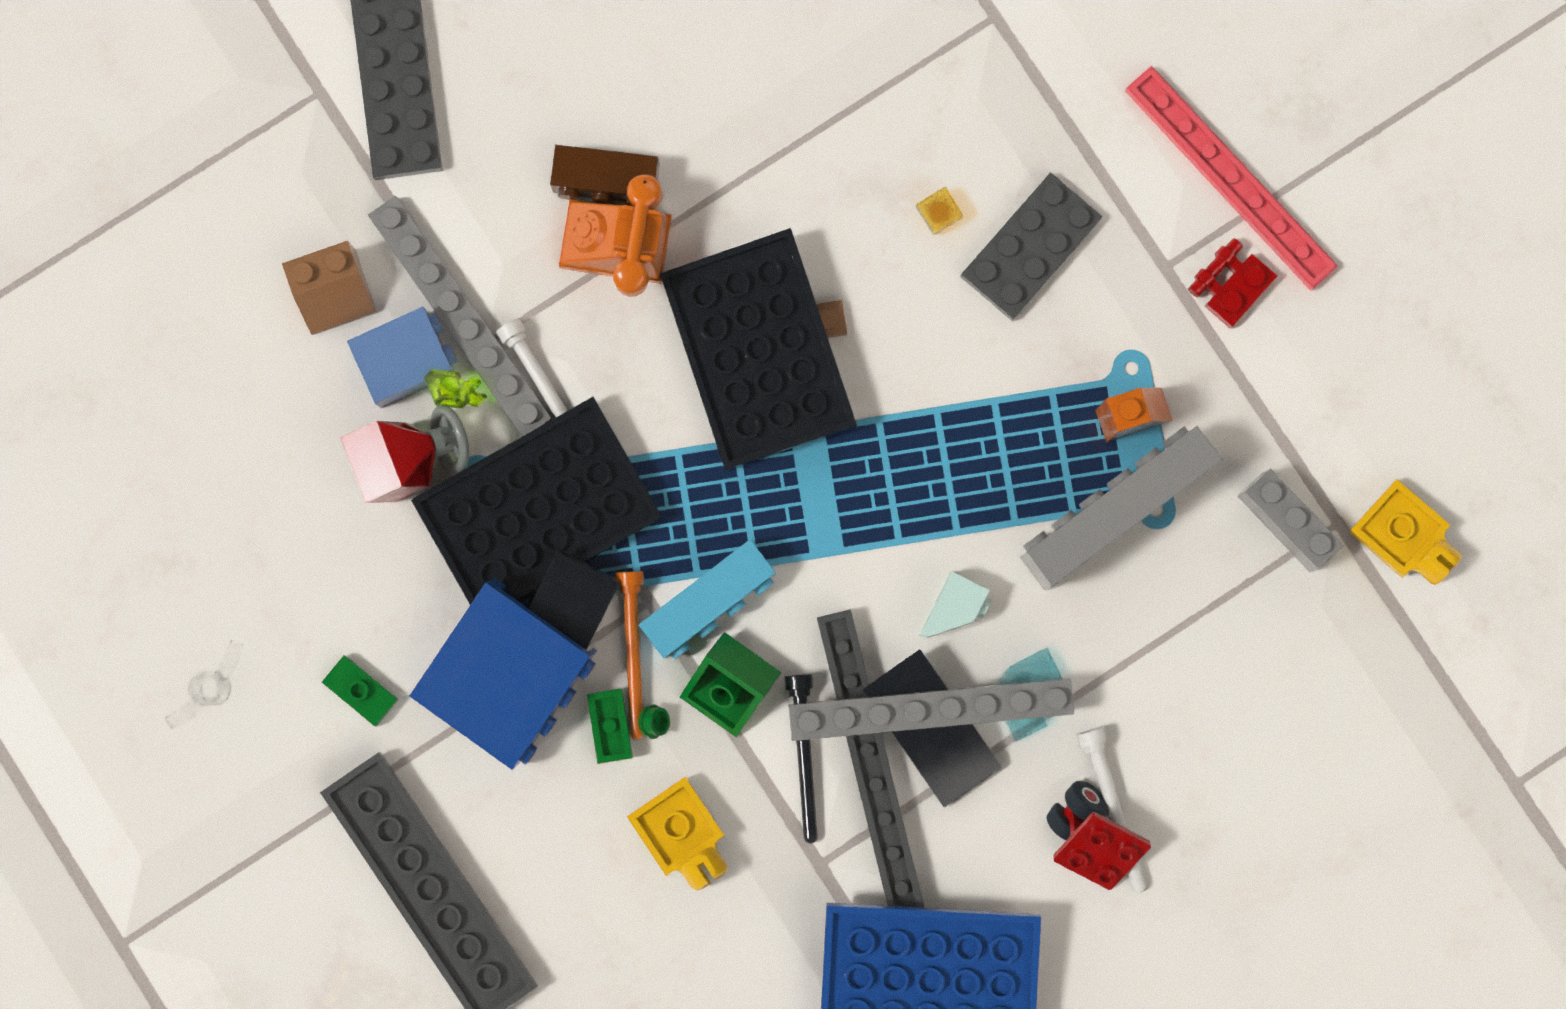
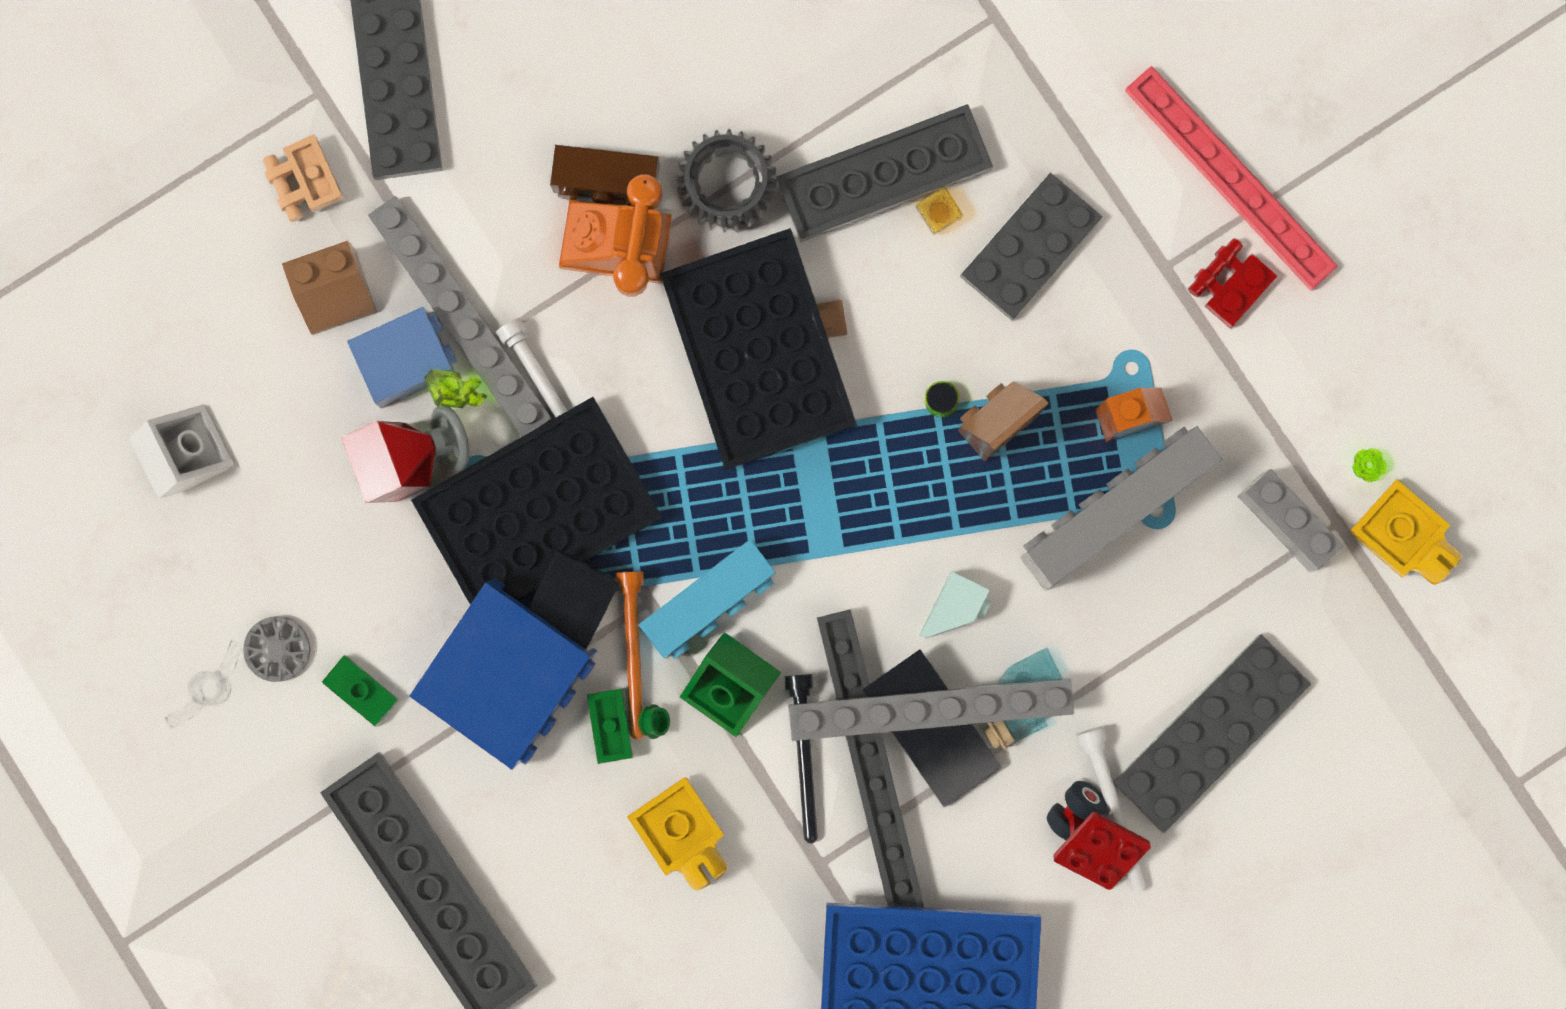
(180, 450): none -> white slope
(276, 649): none -> light grey wheel
(312, 173): none -> light nougat plate
(729, 145): none -> dark grey gear
(884, 173): none -> dark grey plate
(941, 399): none -> black tile
(999, 734): none -> tan plate
(1001, 418): none -> medium nougat slope
(1211, 733): none -> dark grey plate
(1362, 471): none -> clear neon green plate

